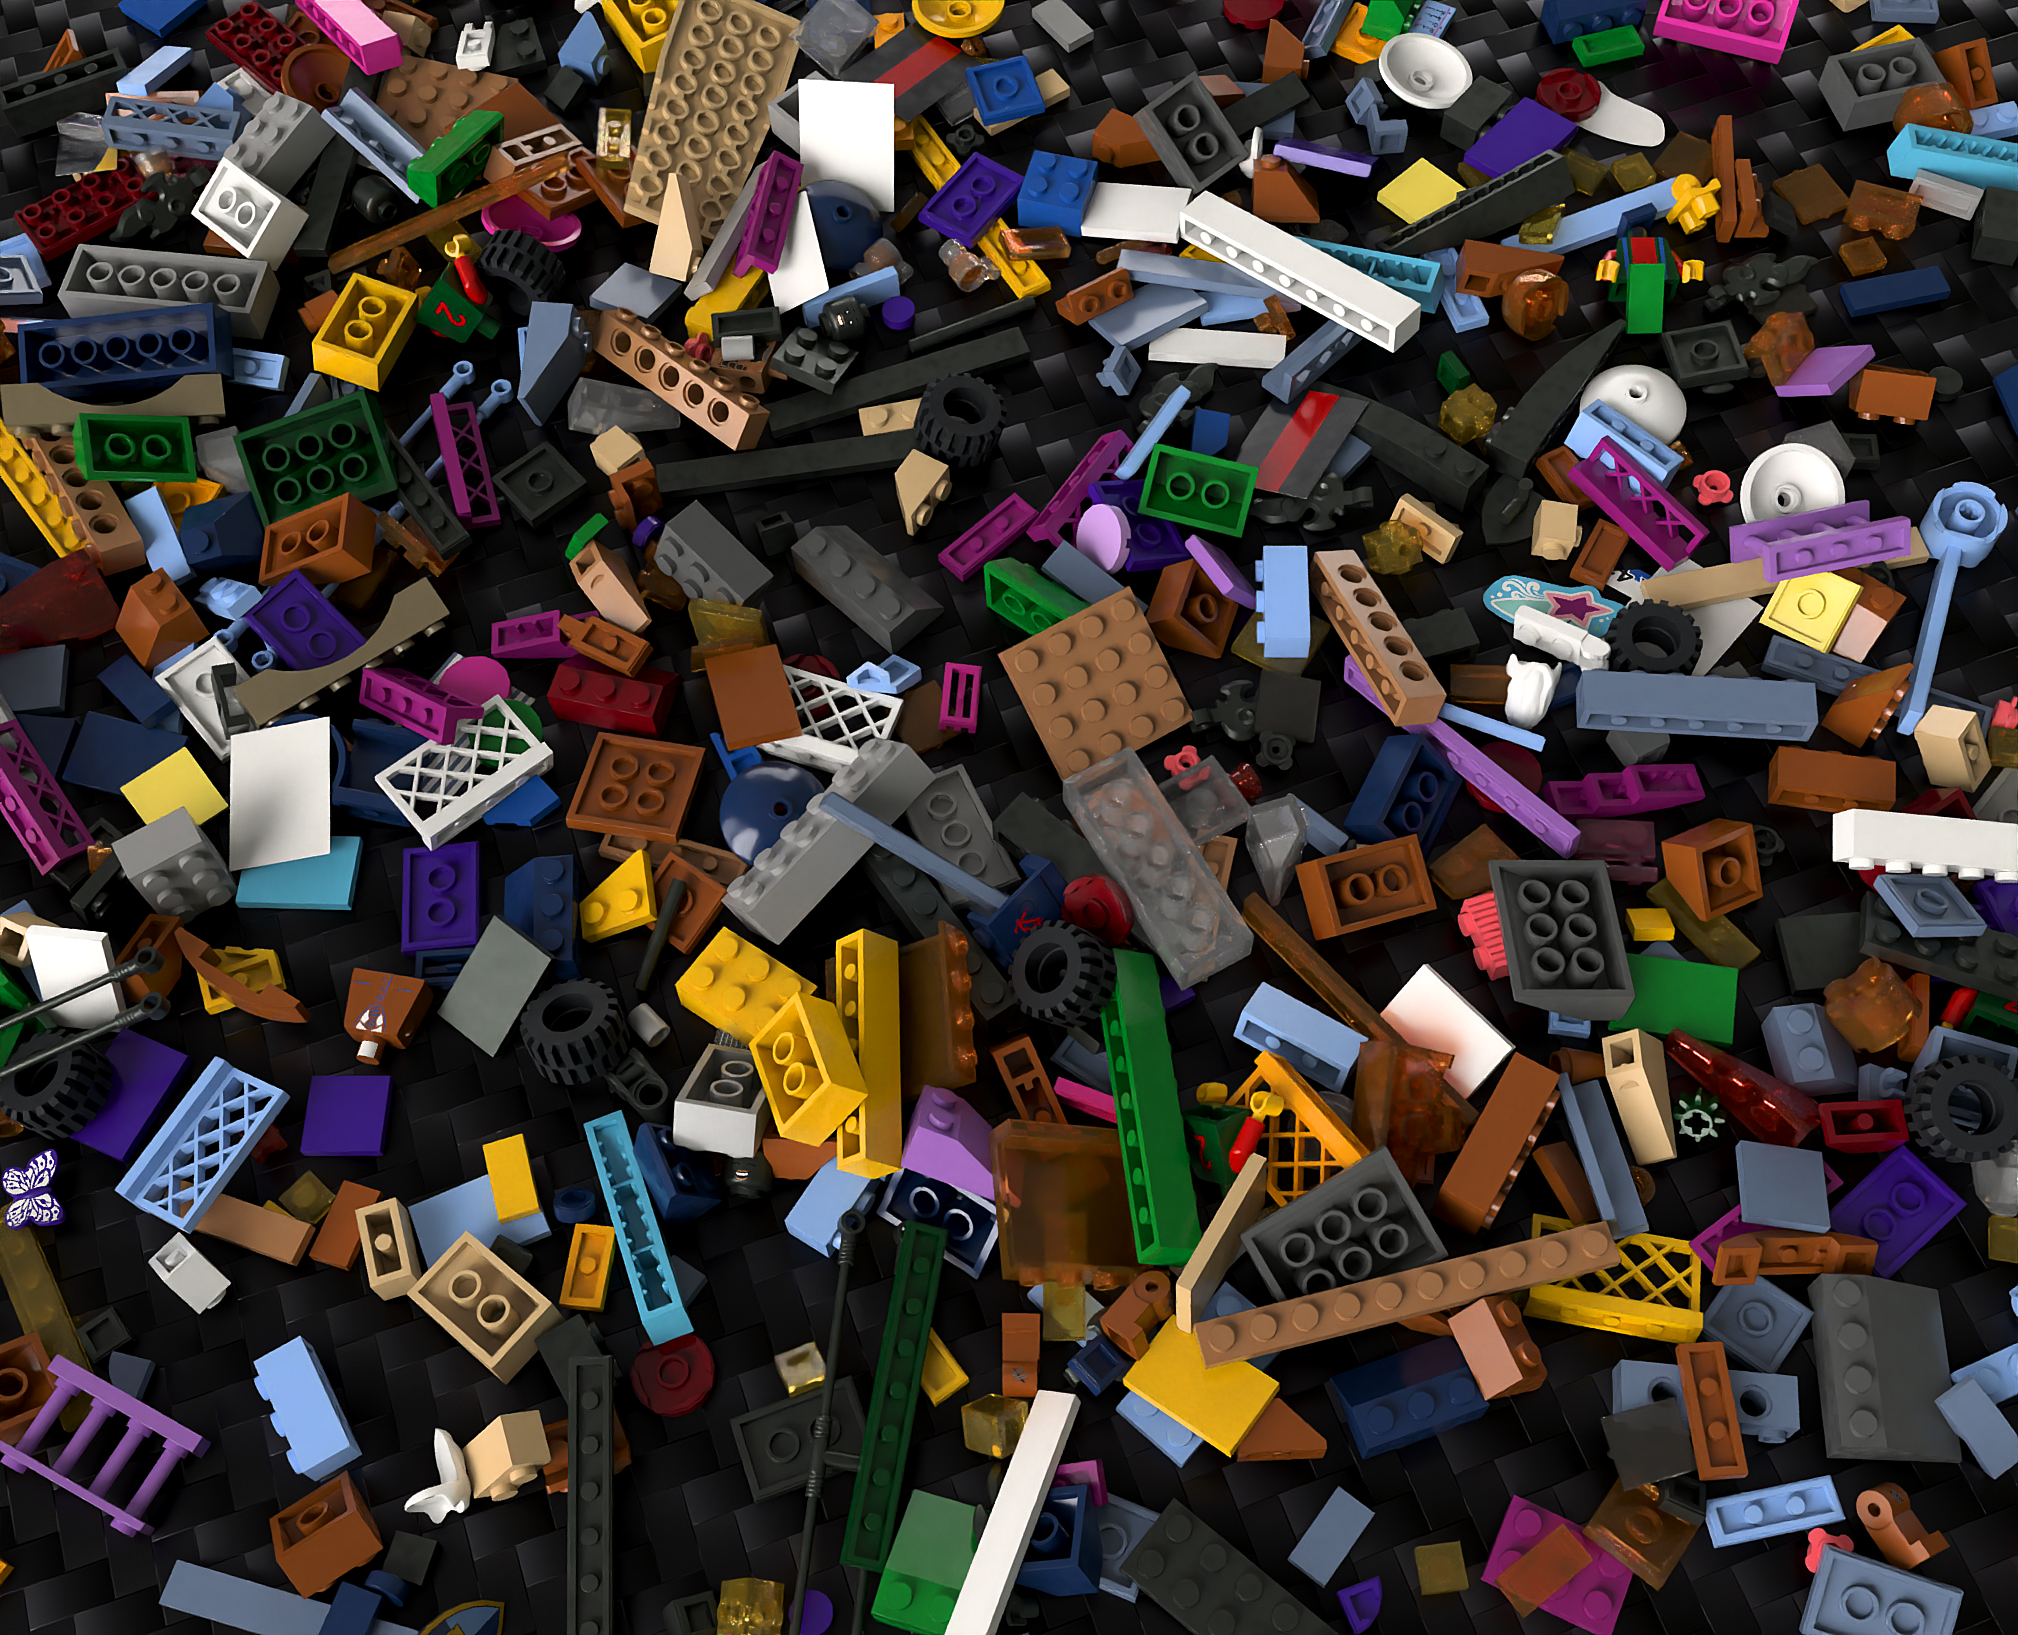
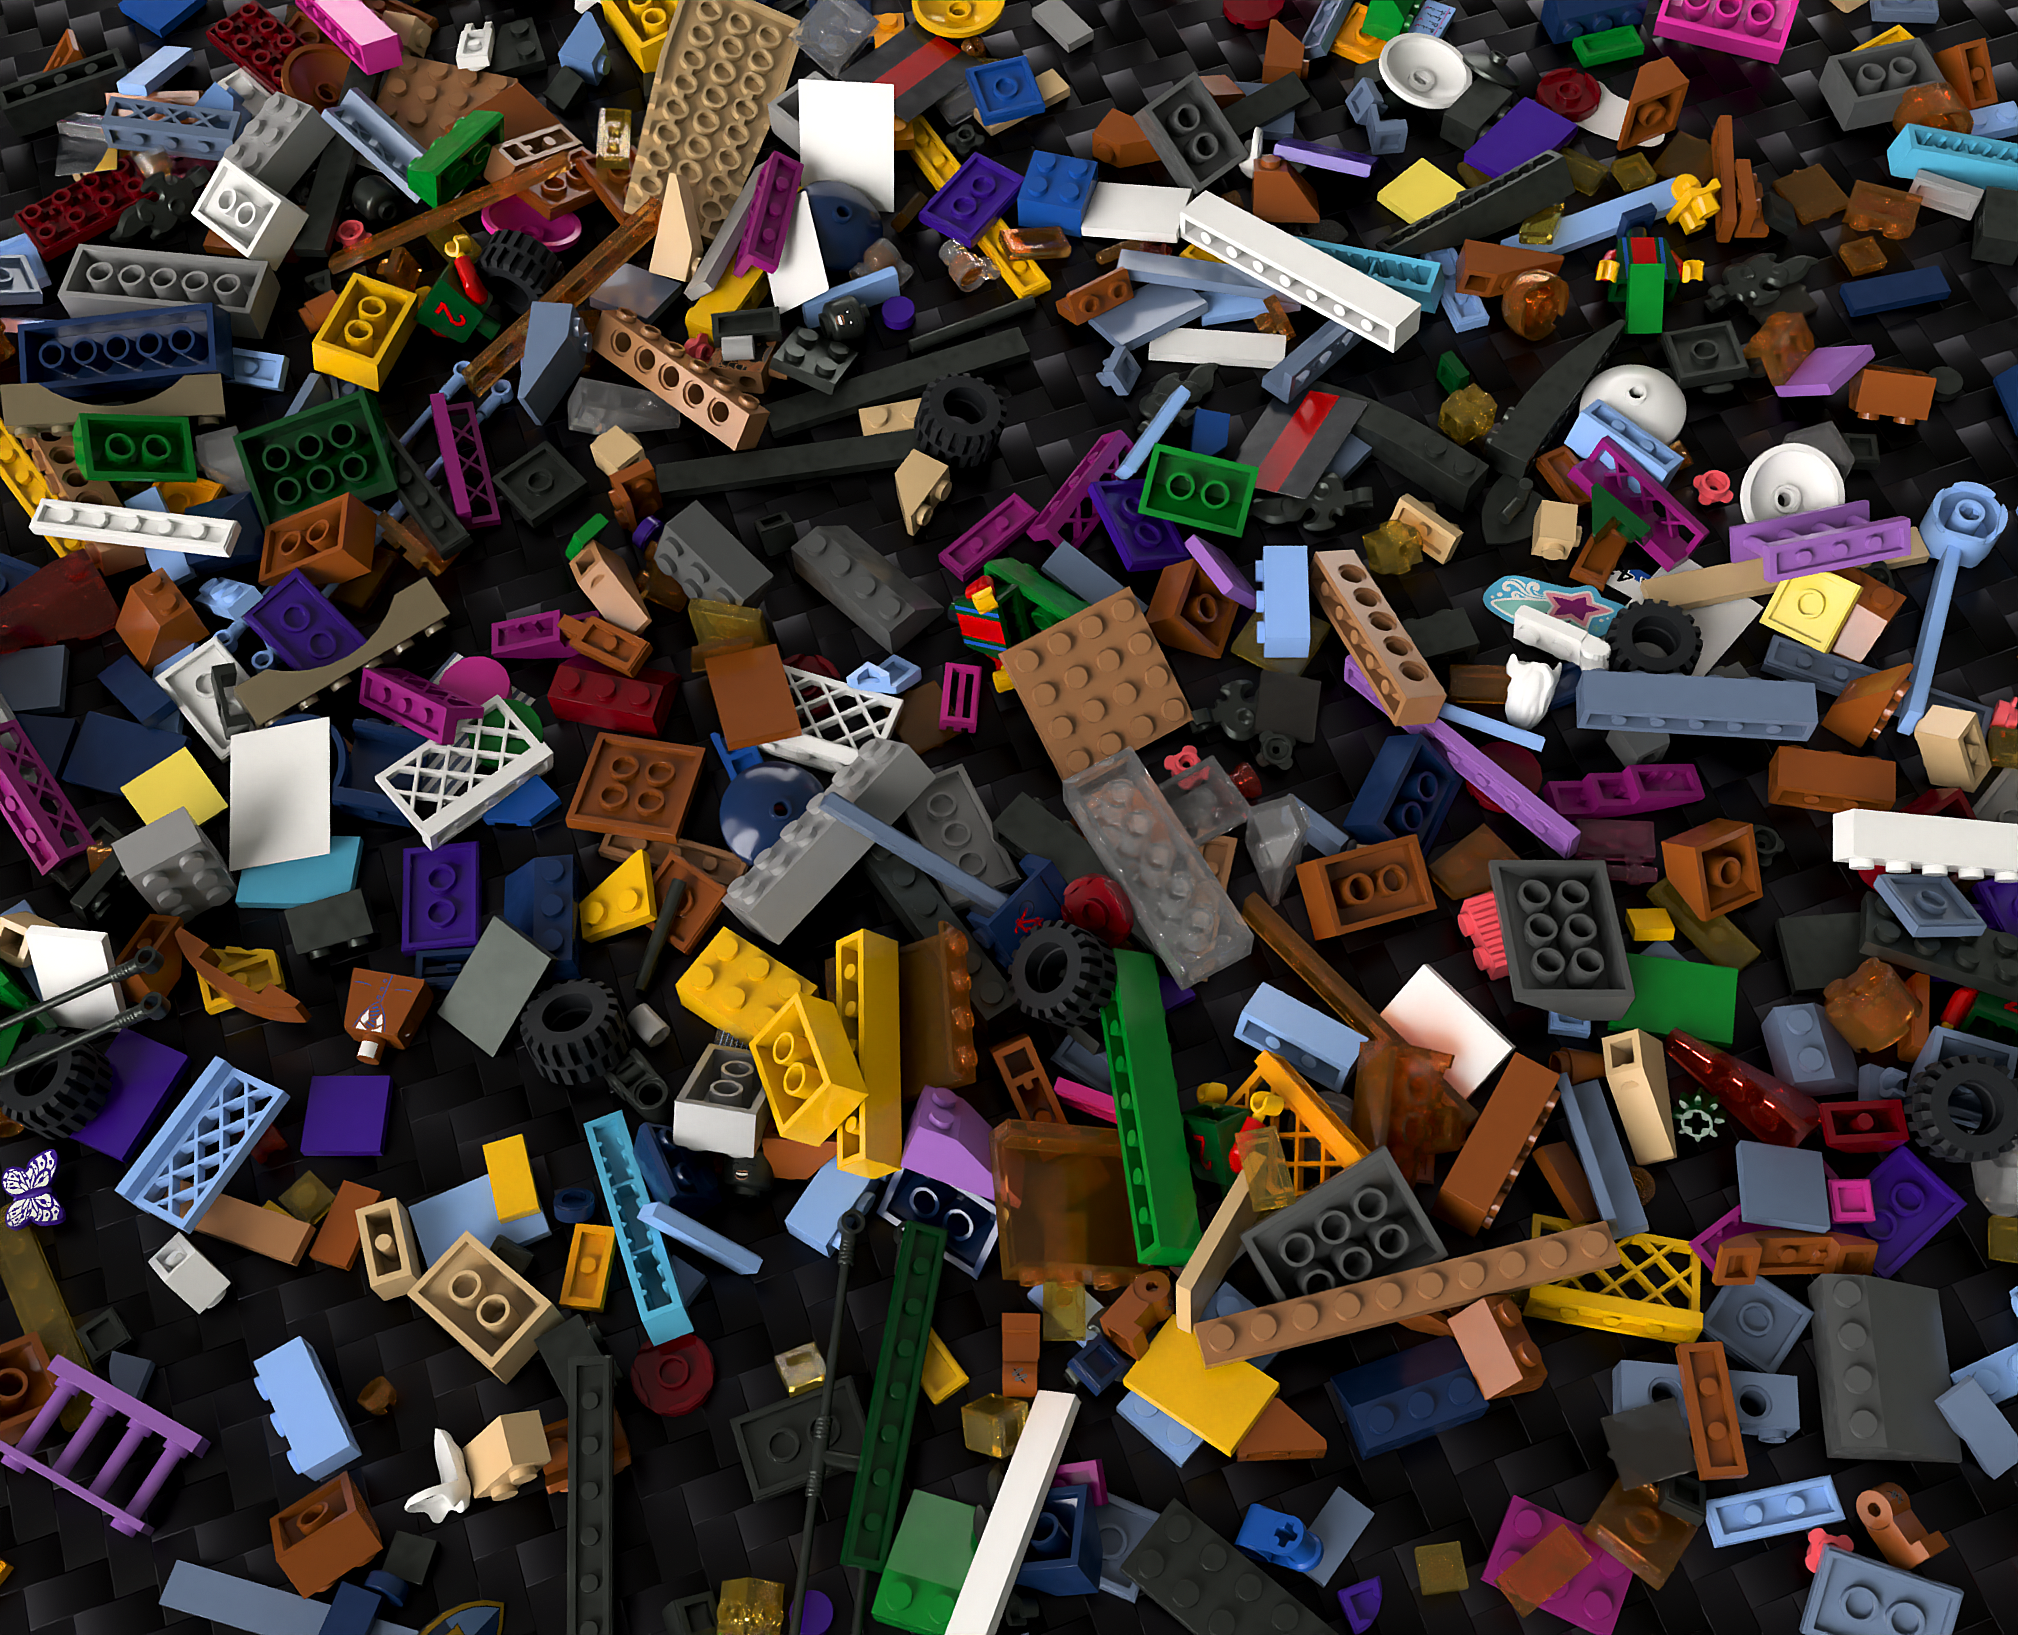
(135, 527): none -> white tile
(332, 922): none -> pearl dark grey brick
(351, 233): none -> coral plate
(377, 1395): none -> clear orange hinge
(572, 289): none -> clear orange tile
(700, 1238): none -> light blue tile
(991, 622): none -> torso
(1104, 537): lavender tile -> none
(1265, 1168): none -> clear yellow tile
(1278, 1539): none -> blue piece
(1492, 68): none -> pearl dark grey dish
(1609, 511): none -> dark green slope
(1653, 103): none -> dark orange slope
(1850, 1201): none -> dark pink tile

